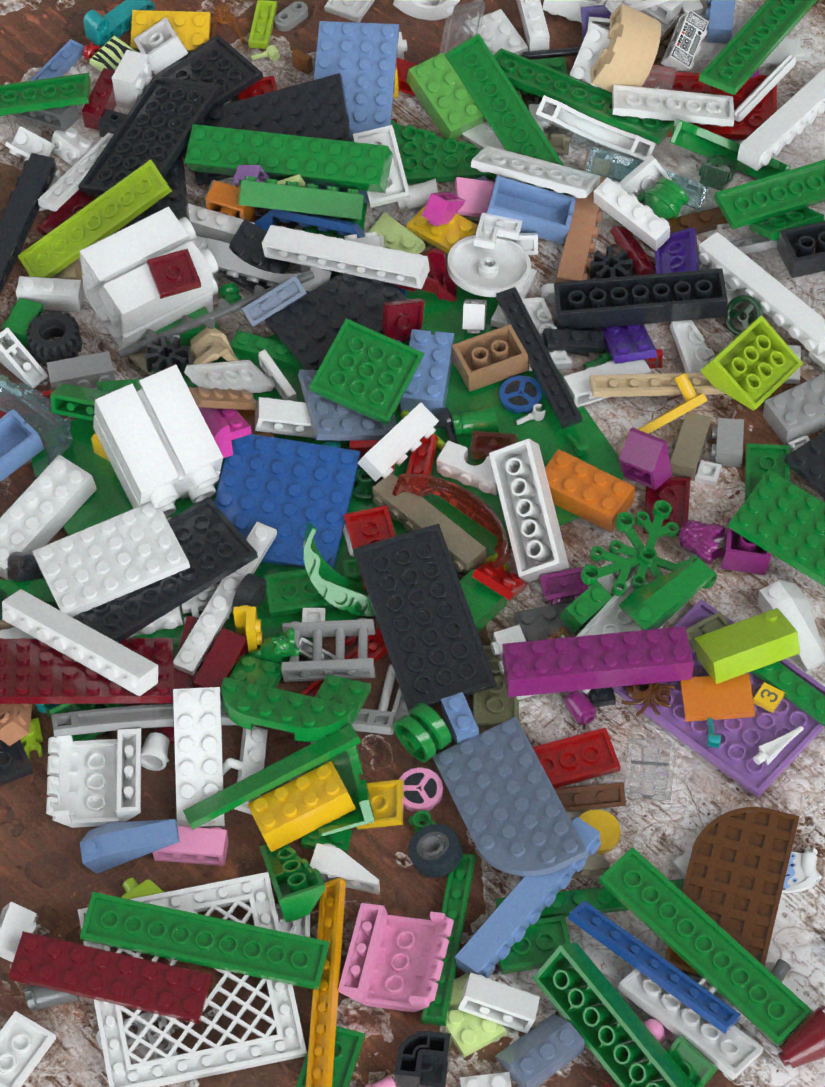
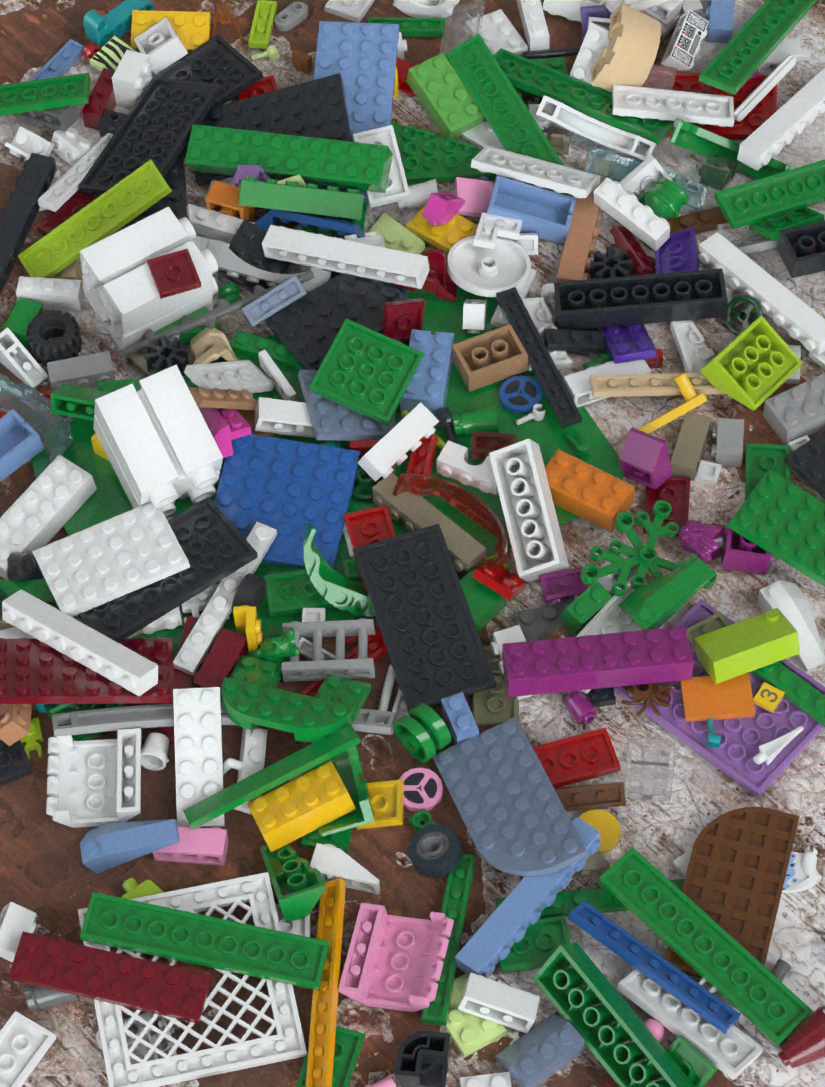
(415, 26): none -> green tile

